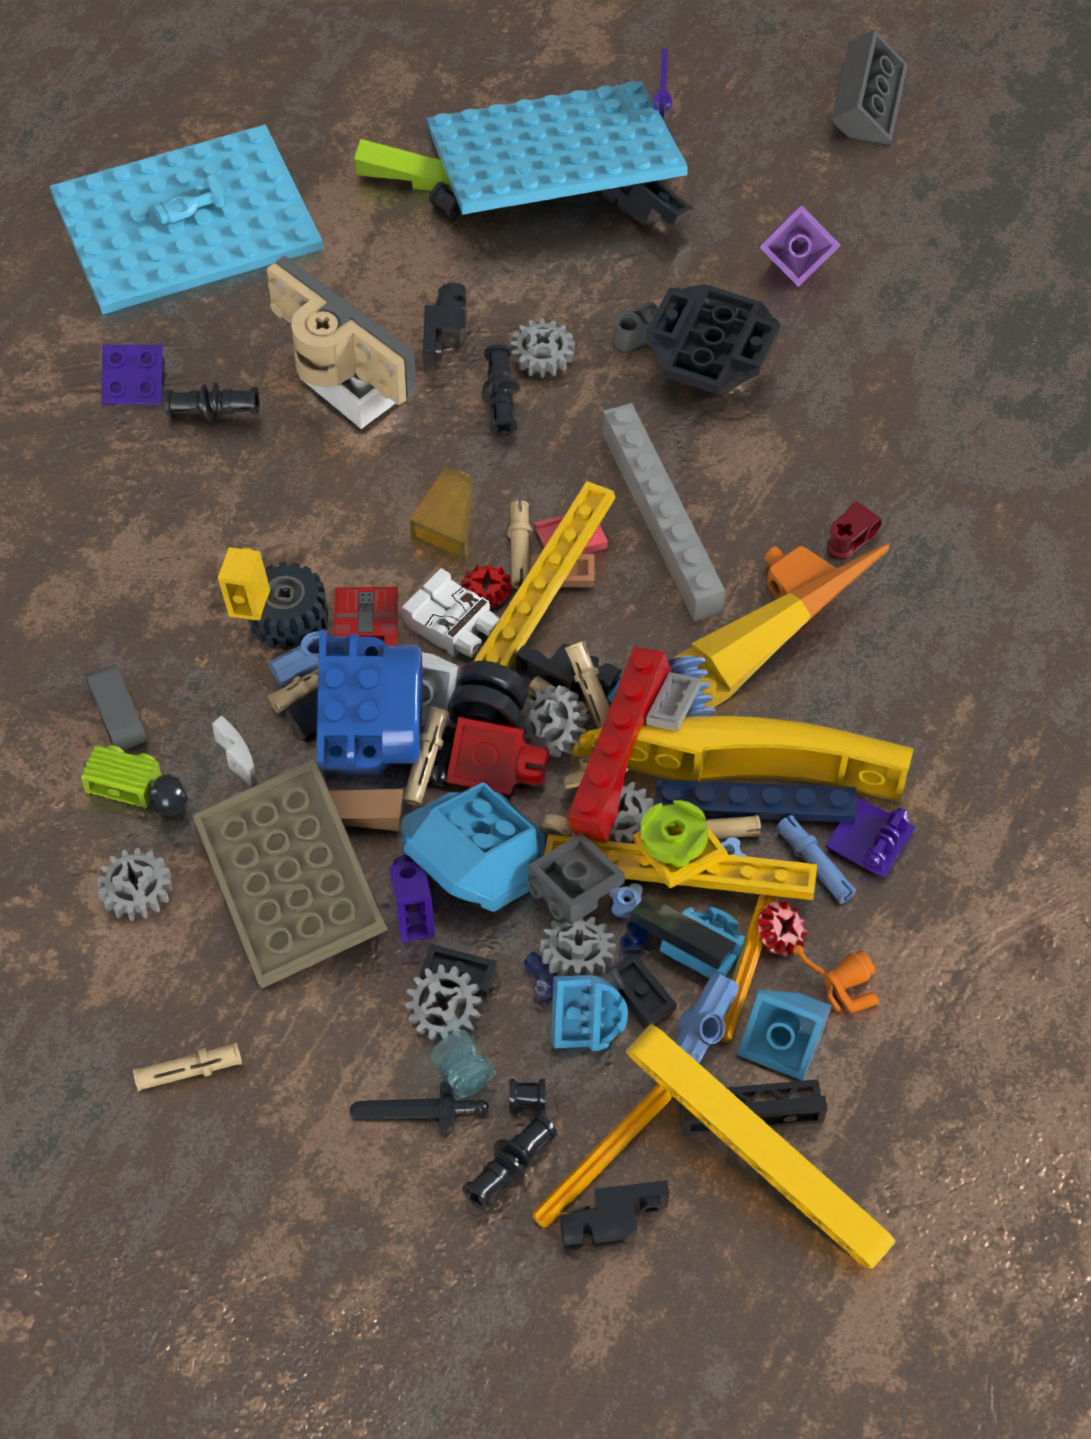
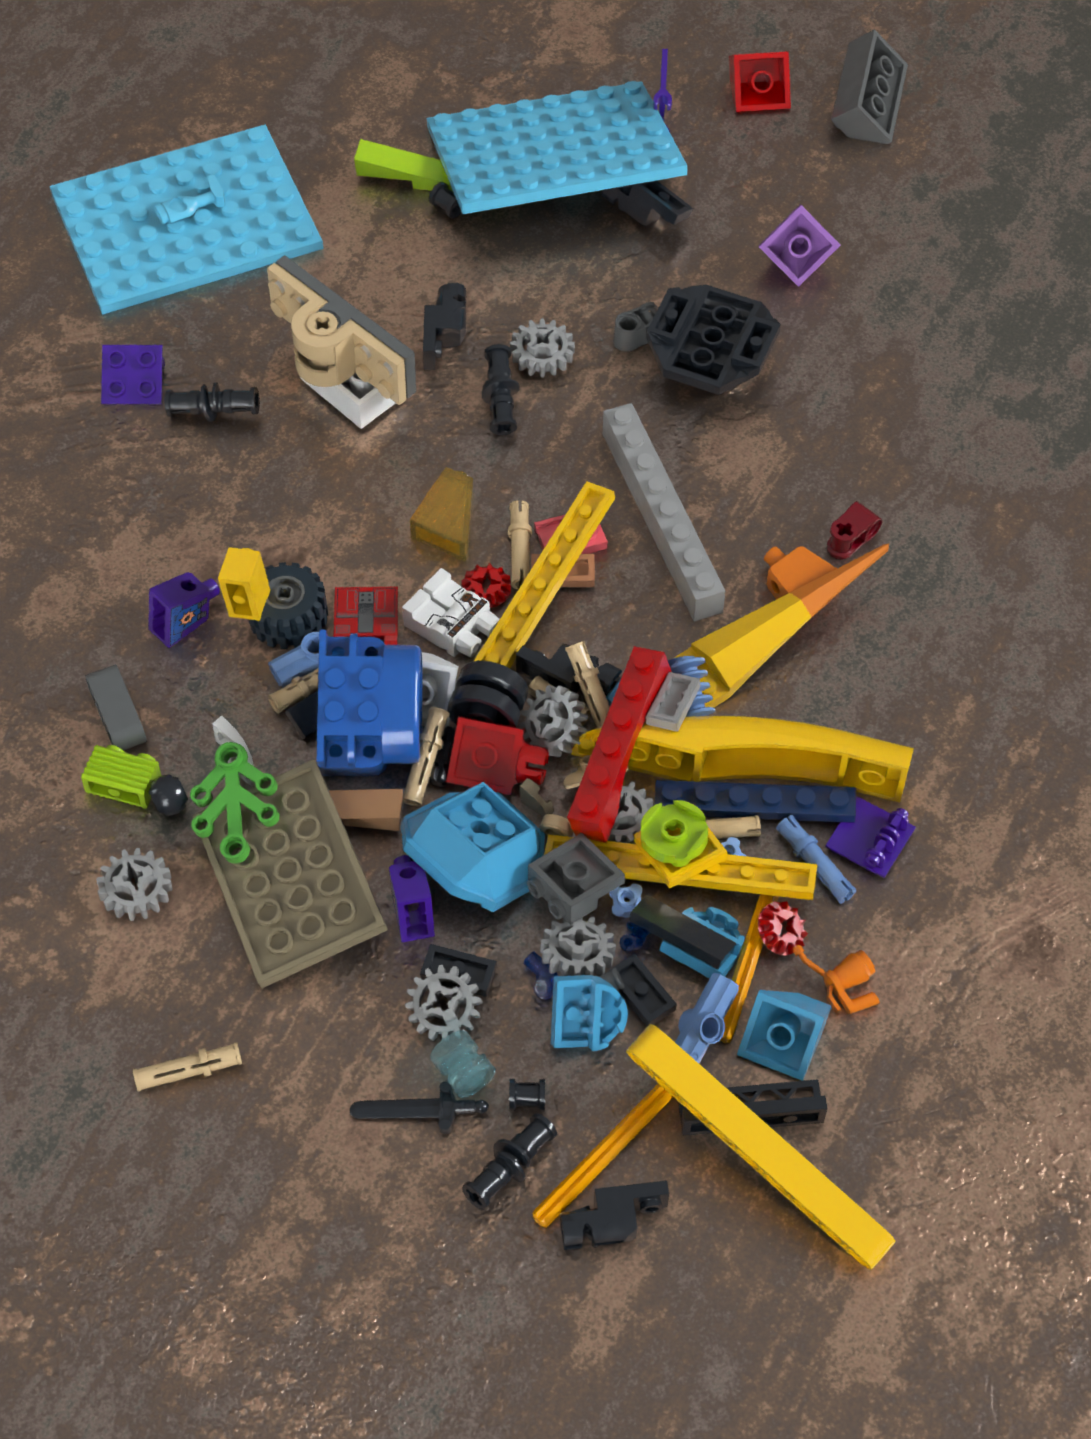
(179, 607): none -> dark purple torso
(232, 797): none -> bright green plant
(533, 800): none -> dark tan tile
(760, 81): none -> red slope

